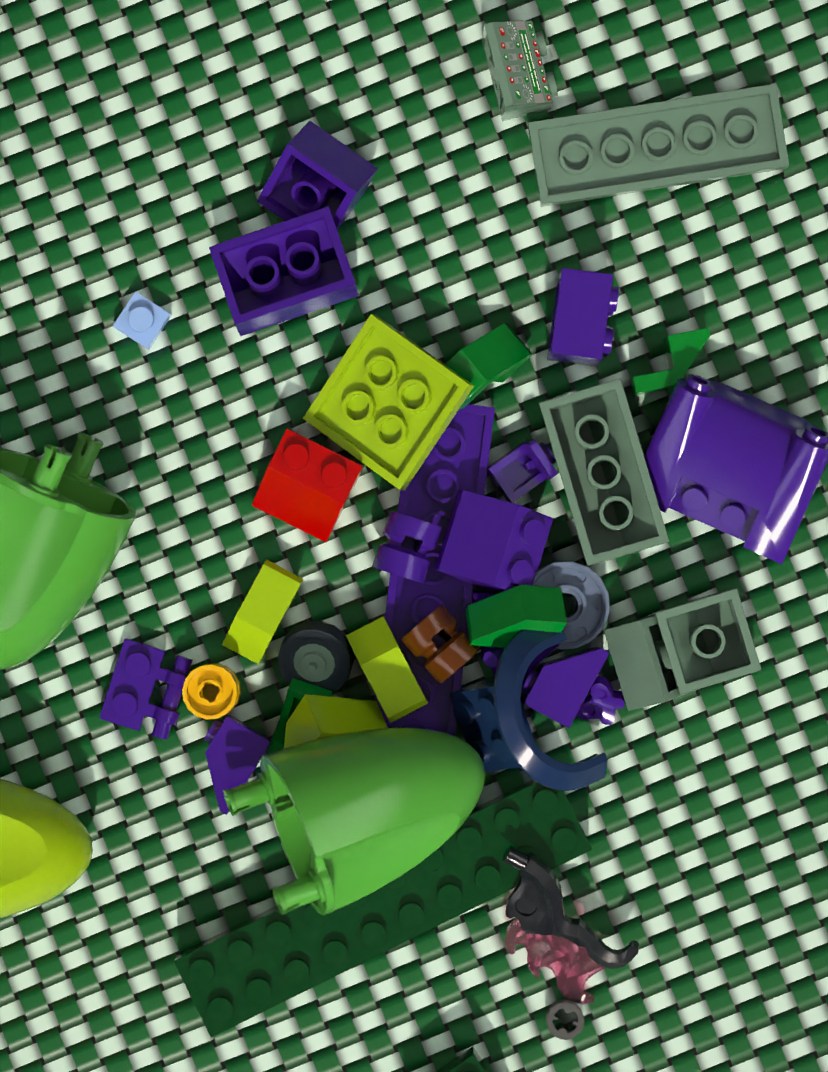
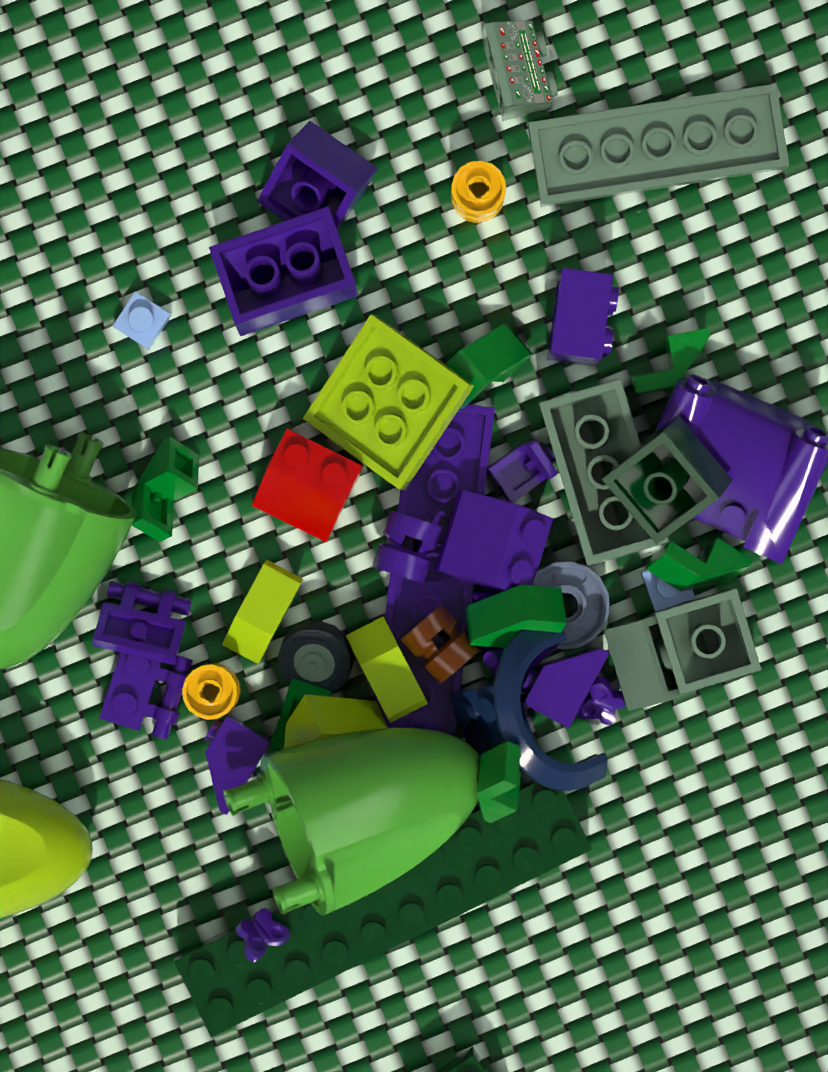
(139, 631): none -> dark purple plate
(166, 479): none -> green slope
(260, 933): none -> dark purple piece
(478, 191): none -> yellow wheel
(499, 781): none -> green slope
(550, 935): black piece -> none
(560, 1031): dark grey bush -> none
(663, 594): none -> light blue plate
(668, 480): none -> dark green slope
(712, 566): none -> green slope

